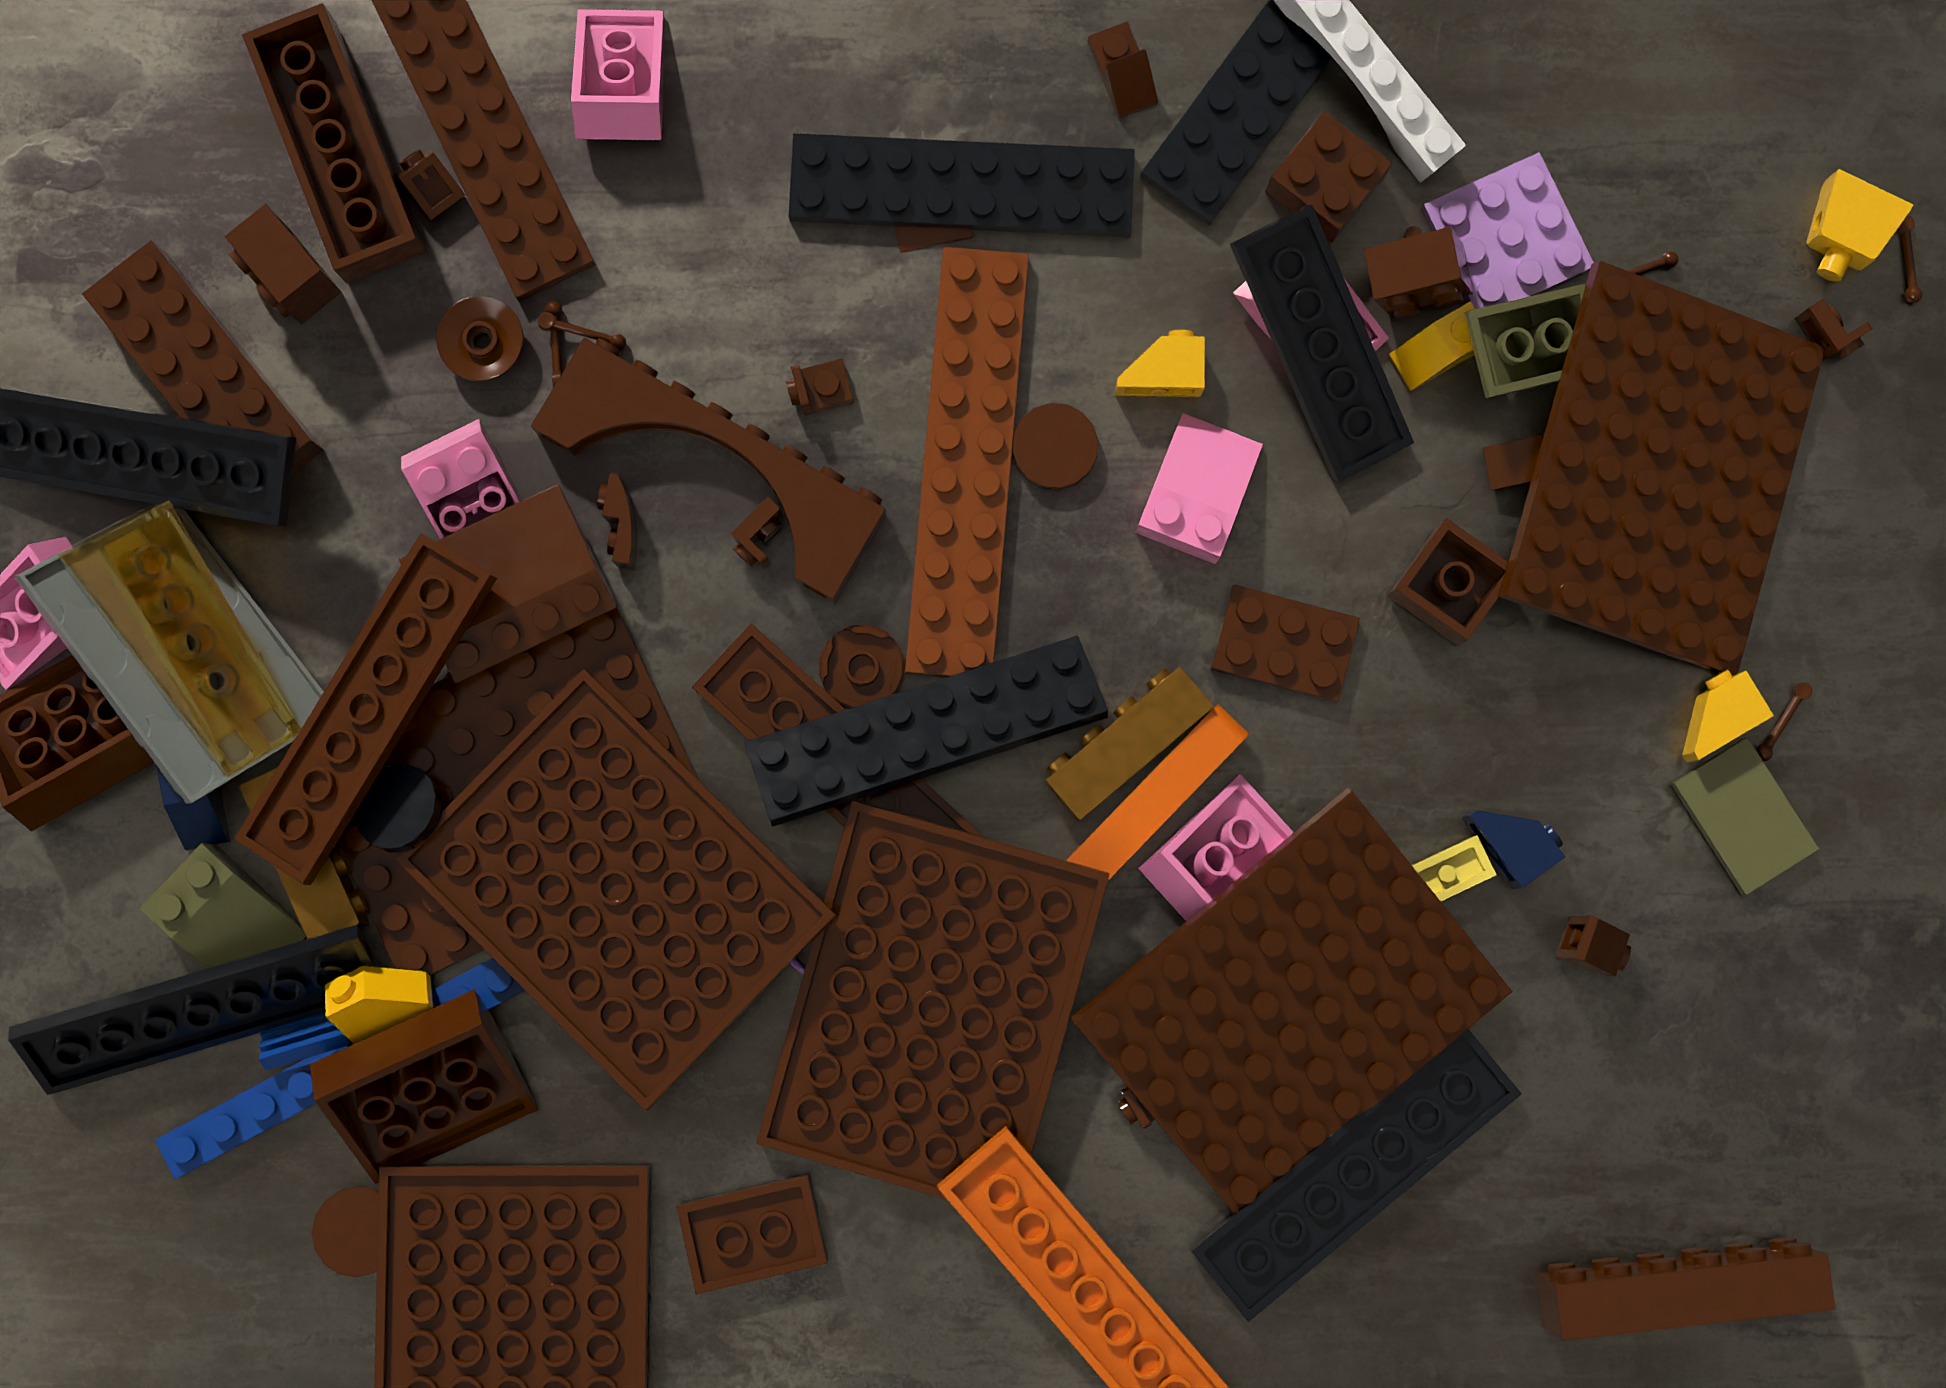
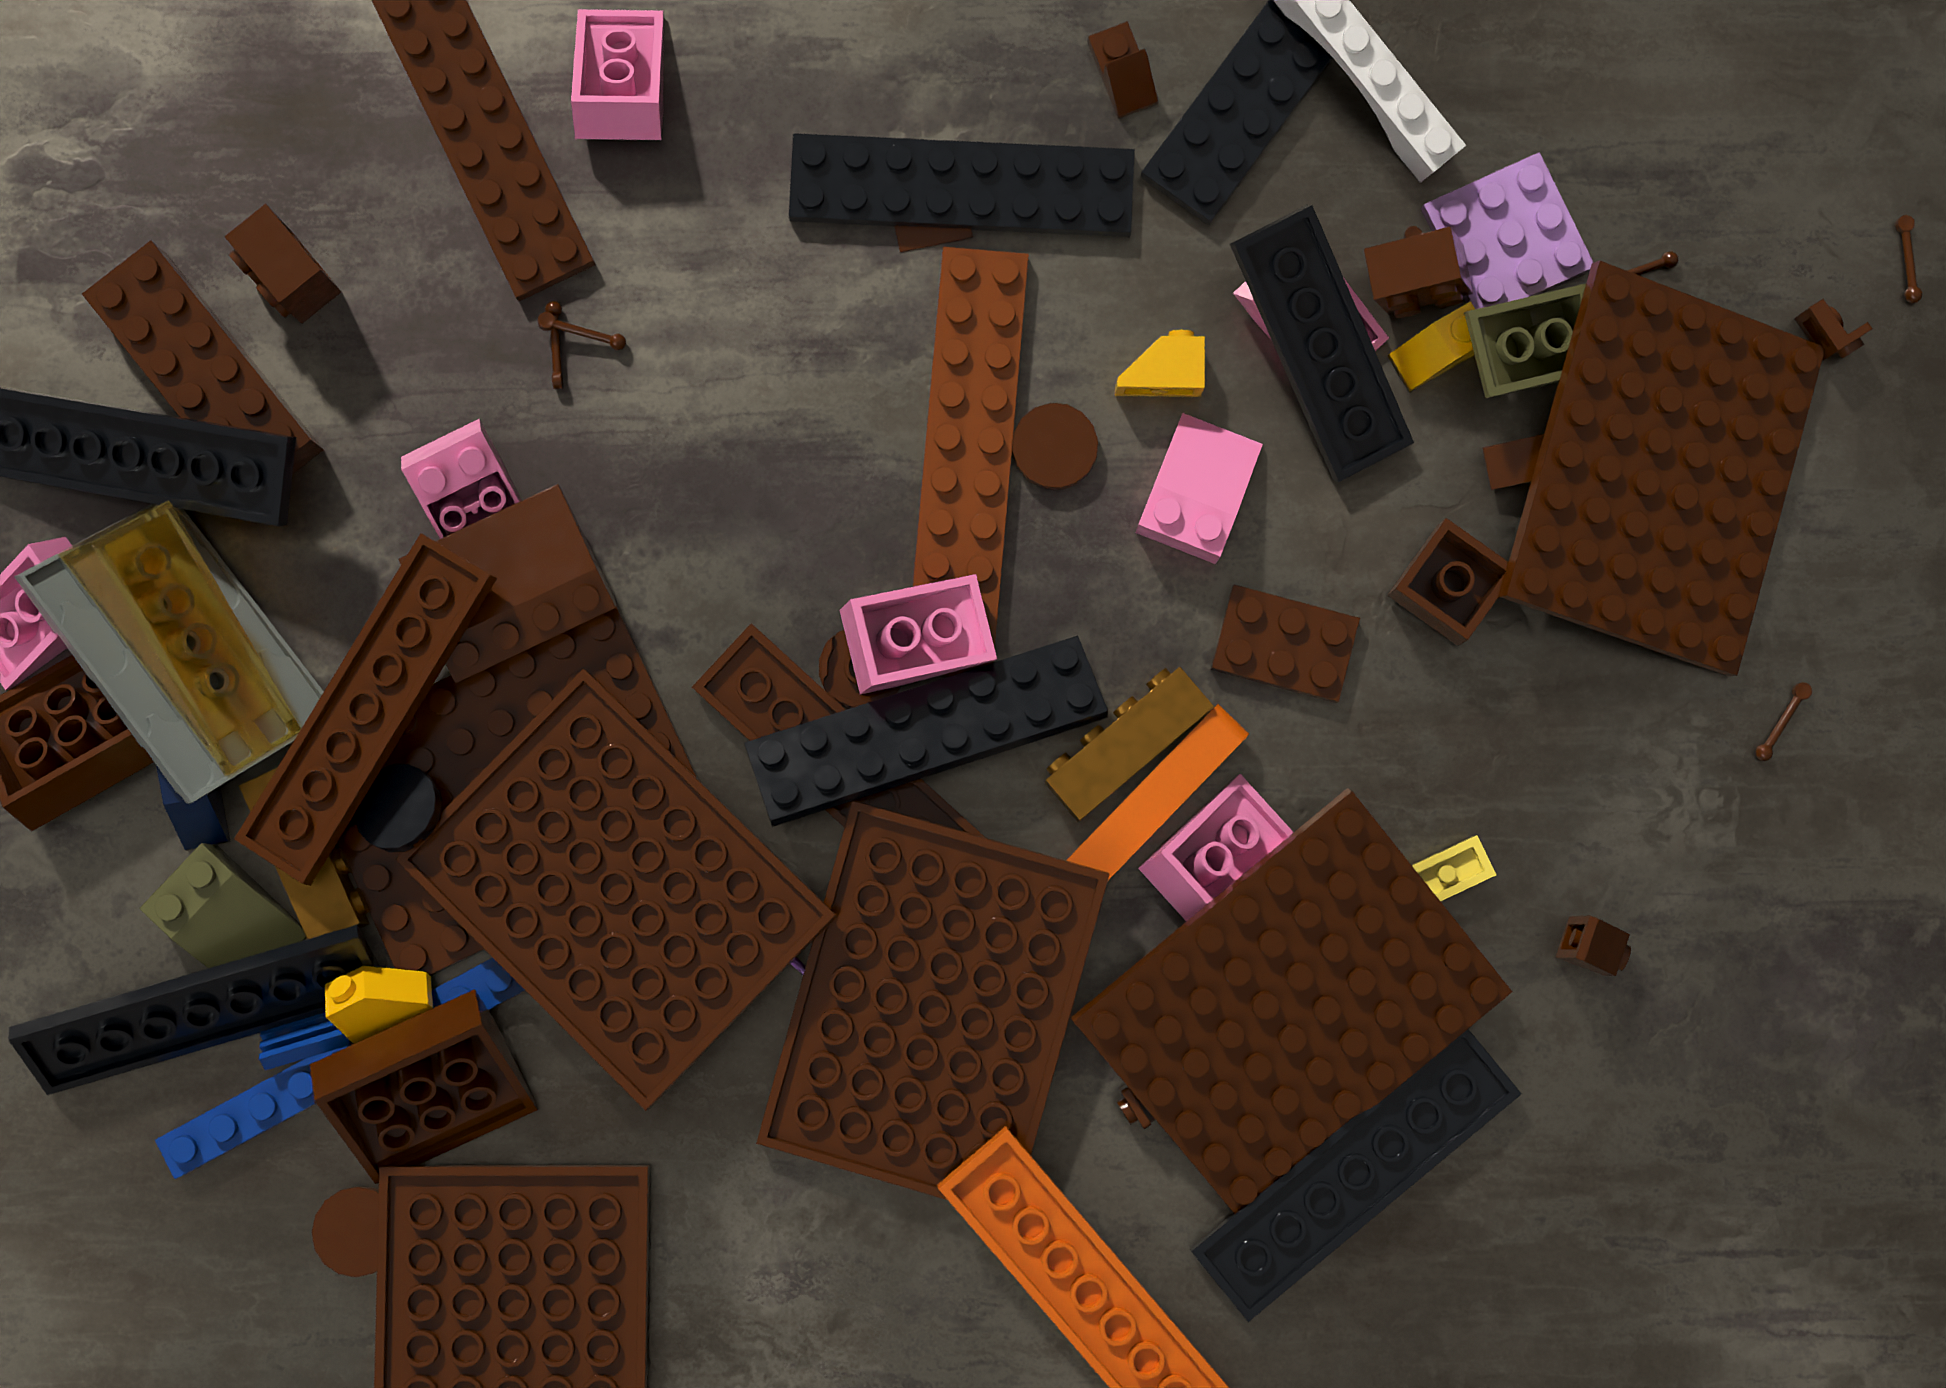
(334, 143): reddish brown brick -> none
(429, 182): reddish brown bracket -> none
(465, 324): reddish brown dish -> none
(610, 397): reddish brown arch -> none
(618, 509): reddish brown slope -> none
(752, 1234): reddish brown plate -> none
(758, 525): reddish brown bracket -> none
(819, 387): reddish brown bracket -> none
(917, 633): none -> bright pink slope
(1330, 172): reddish brown brick -> none
(1516, 845): dark blue slope -> none
(1684, 1289): reddish brown brick -> none
(1724, 713): yellow slope -> none
(1744, 816): olive tile -> none
(1853, 223): yellow torso -> none

